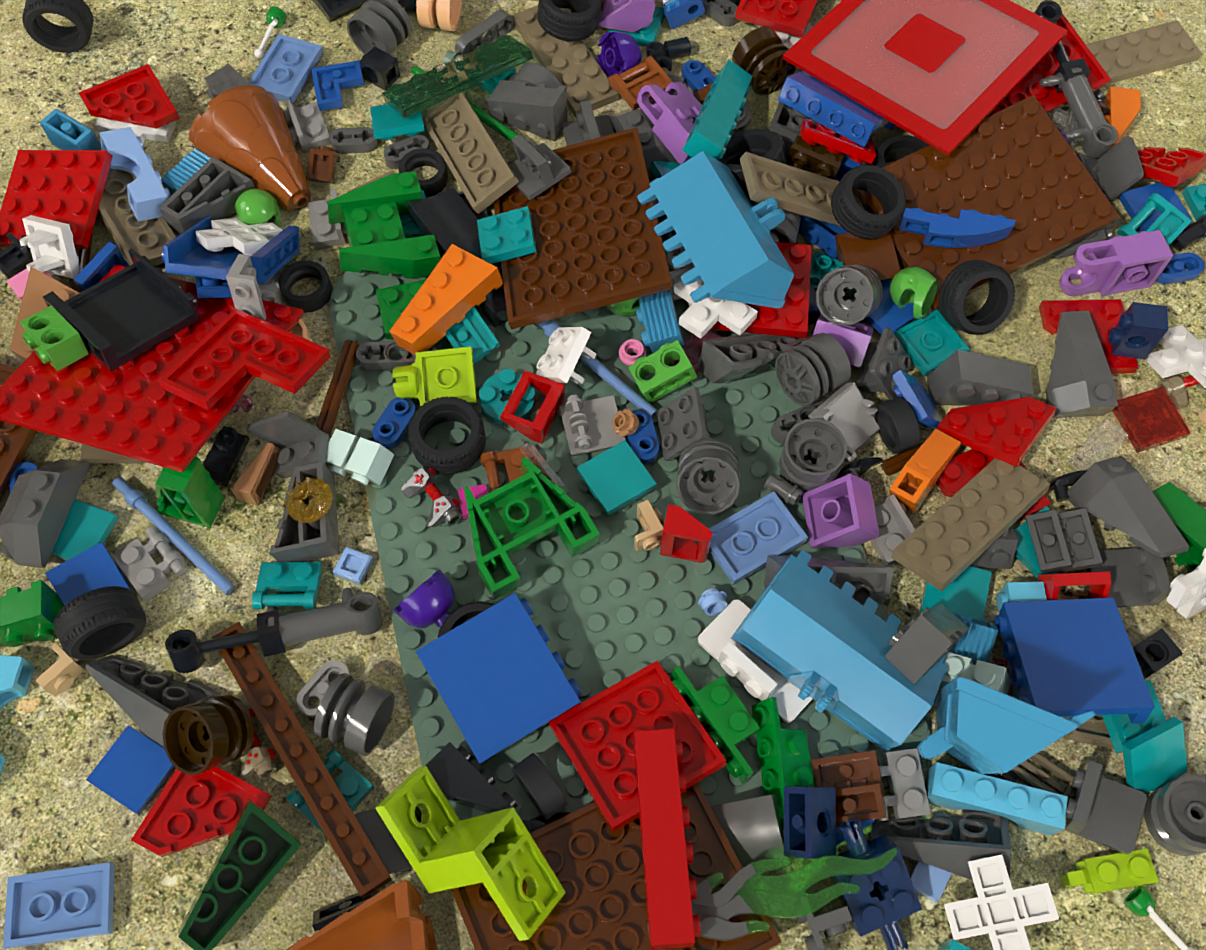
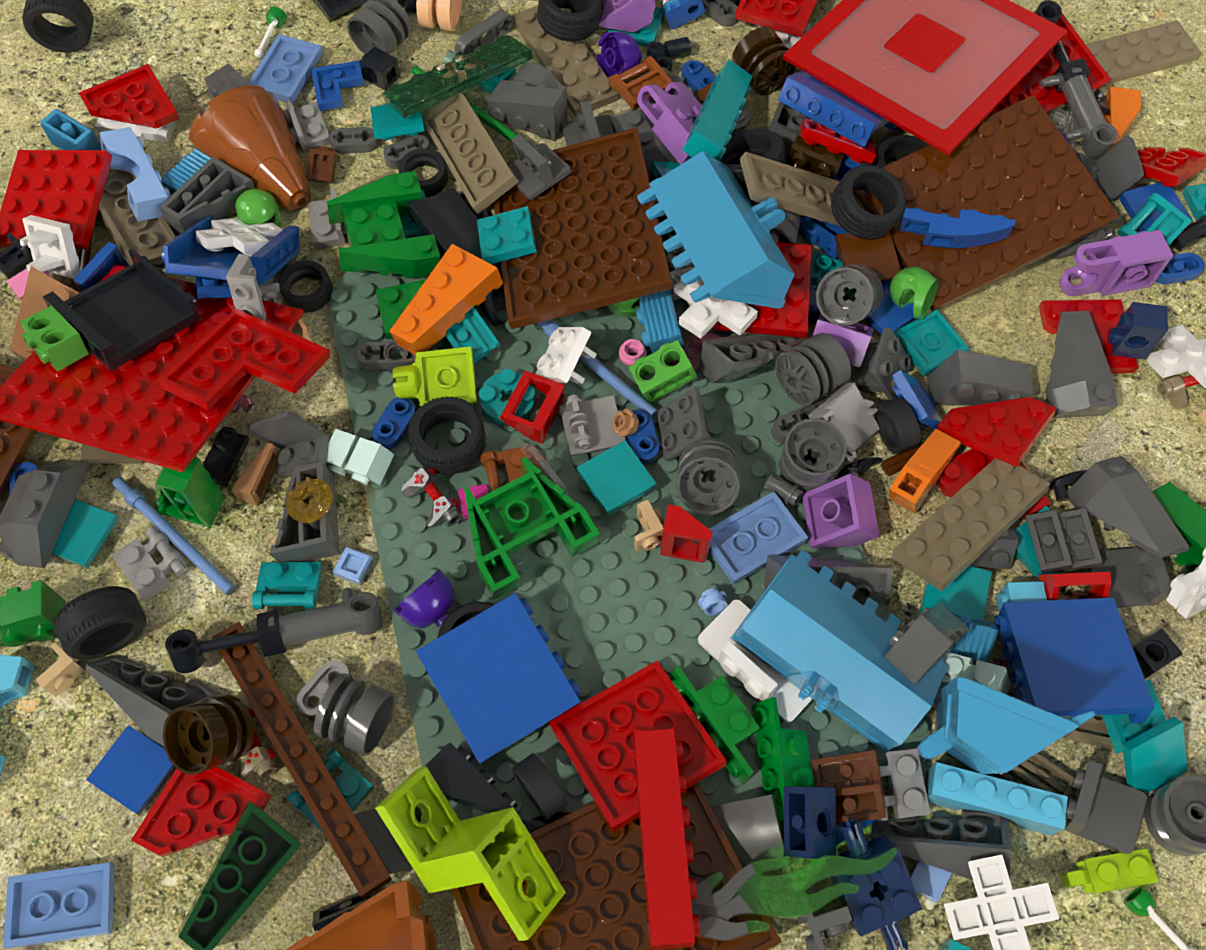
(86, 573): blue tile -> none
(337, 386): reddish brown axle -> none
(893, 528): light grey bracket -> none
(995, 308): black tyre -> none
(1150, 419): clear red tile -> none

